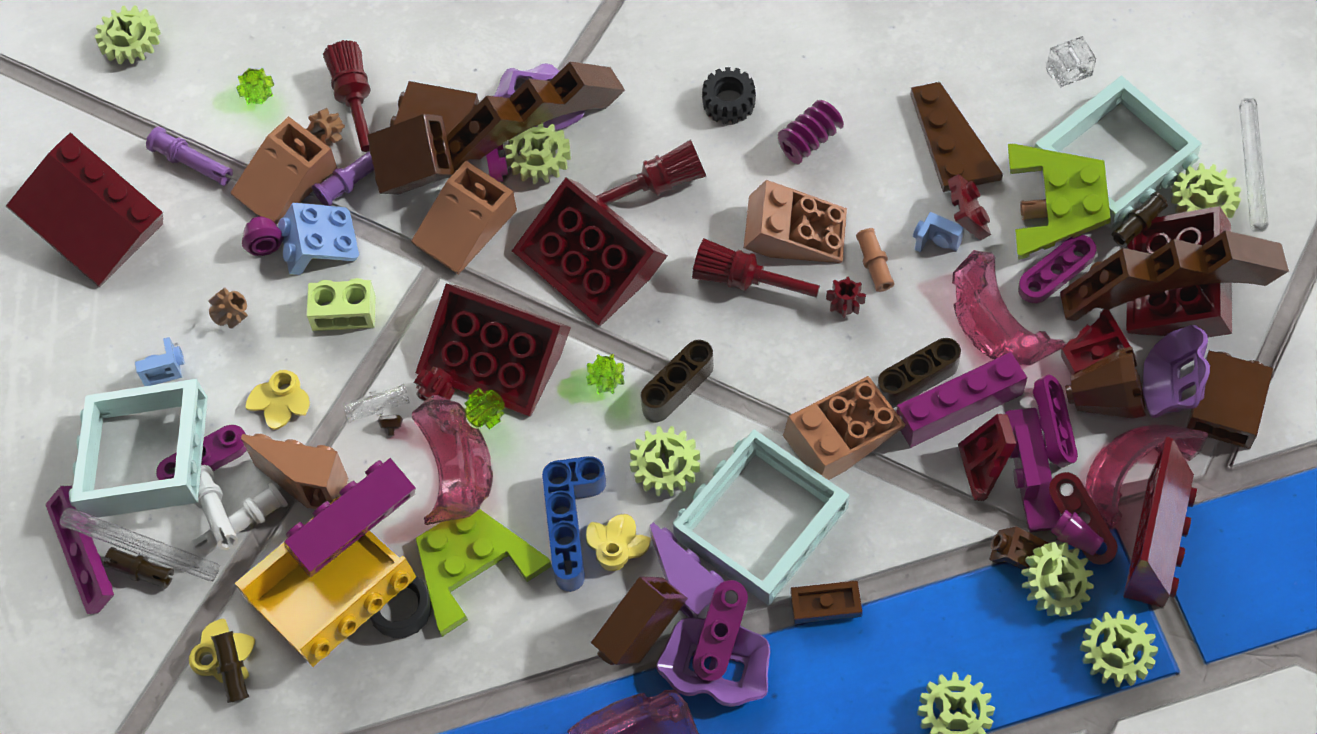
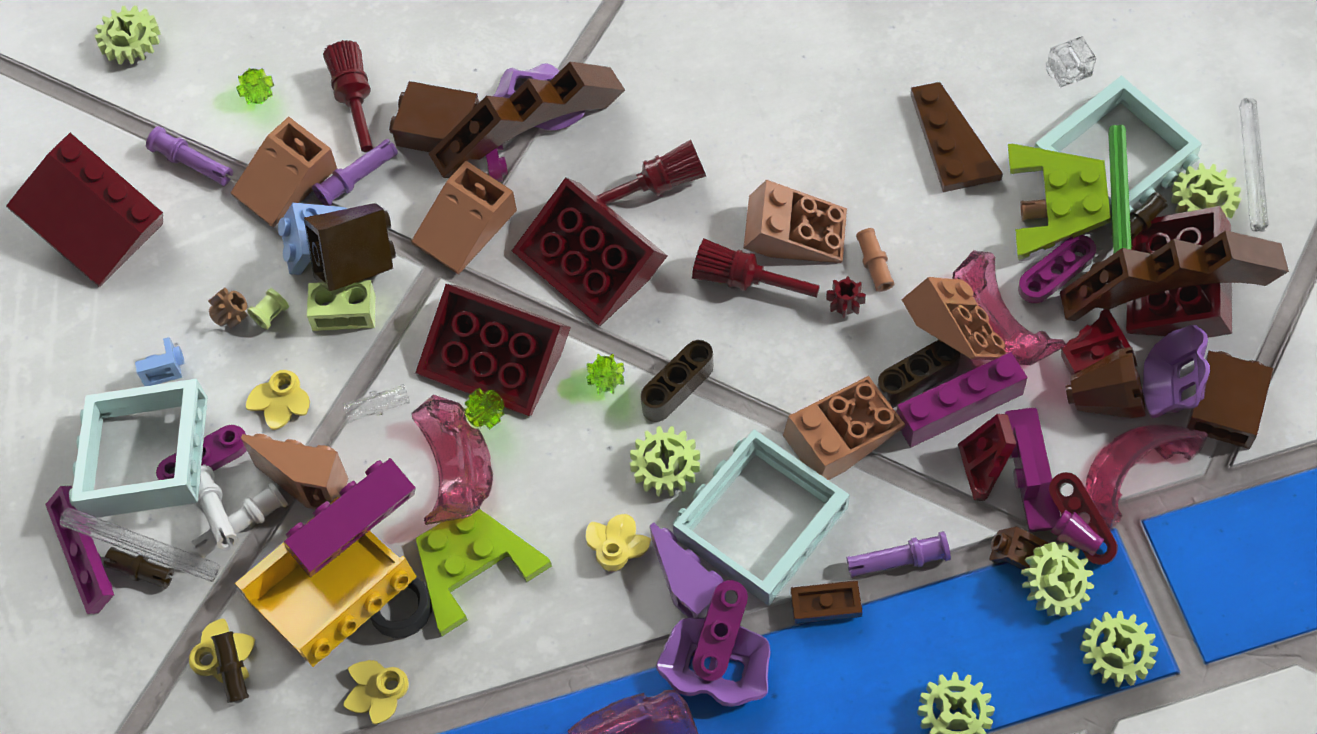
(261, 236): magenta cone -> none
(268, 308): none -> yellowish green bush
(326, 126): medium nougat gear -> none
(349, 245): none -> dark brown slope
(371, 691): none -> light yellow plate
(390, 422): dark brown rock -> none
(410, 154): reddish brown brick -> none
(434, 383): dark red gear -> none
(538, 153): yellowish green gear -> none
(567, 524): blue beam -> none
(638, 621): reddish brown brick -> none
(726, 81): black tyre -> none
(809, 129): magenta piece -> none
(915, 553): none -> medium lavender pin
(939, 230): light blue bracket -> none
(953, 316): none -> nougat slope
(971, 214): dark red wing -> none
(1055, 421): magenta plate -> none
(1119, 188): none -> bright green axle
(1161, 528): dark red slope -> none

